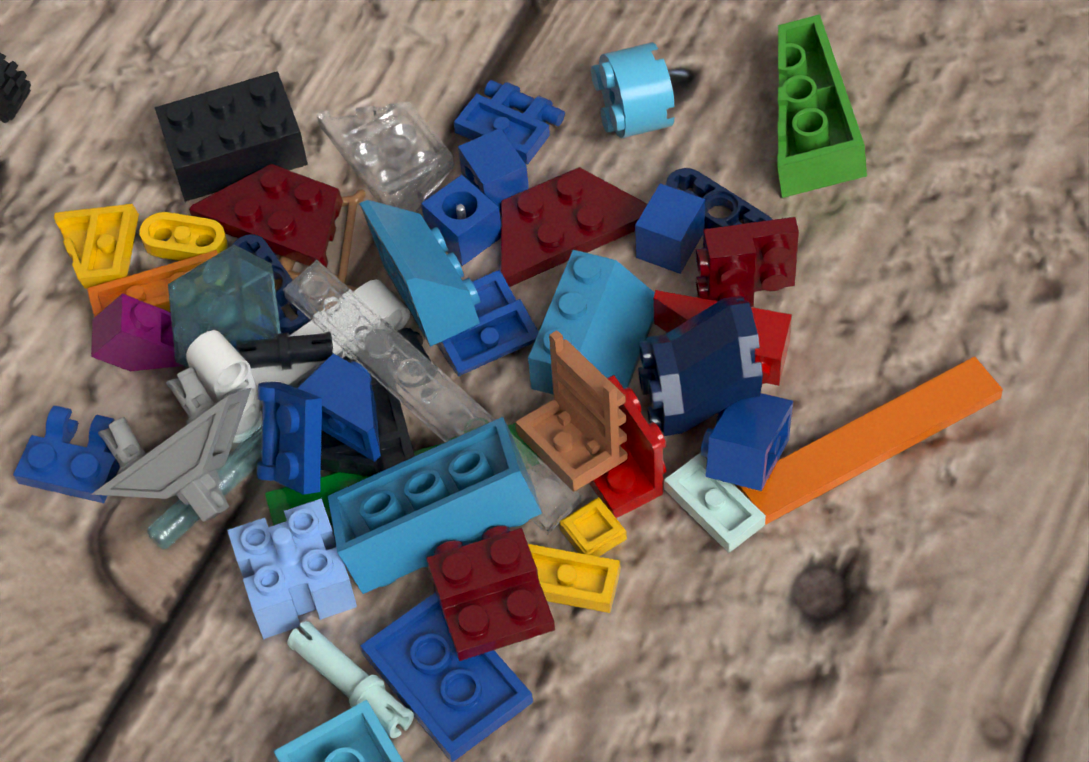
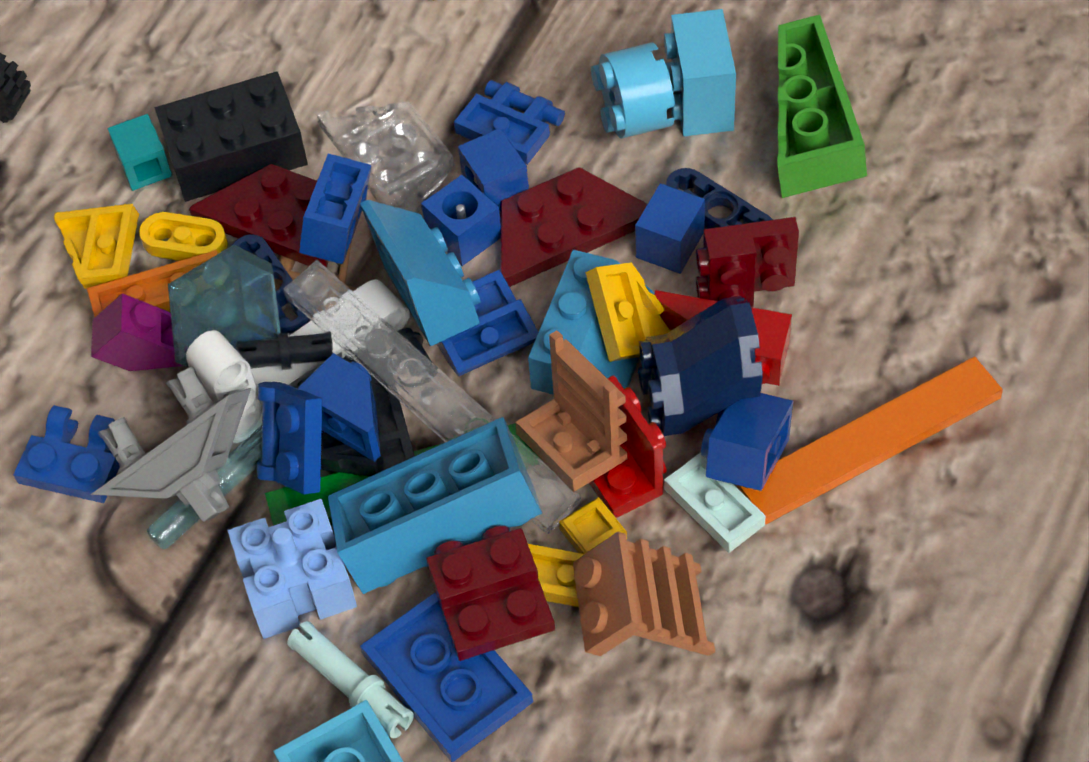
(140, 152): none -> teal brick
(334, 208): none -> blue brick
(624, 309): none -> yellow wing
(640, 593): none -> nougat plate
(701, 72): none -> medium azure brick

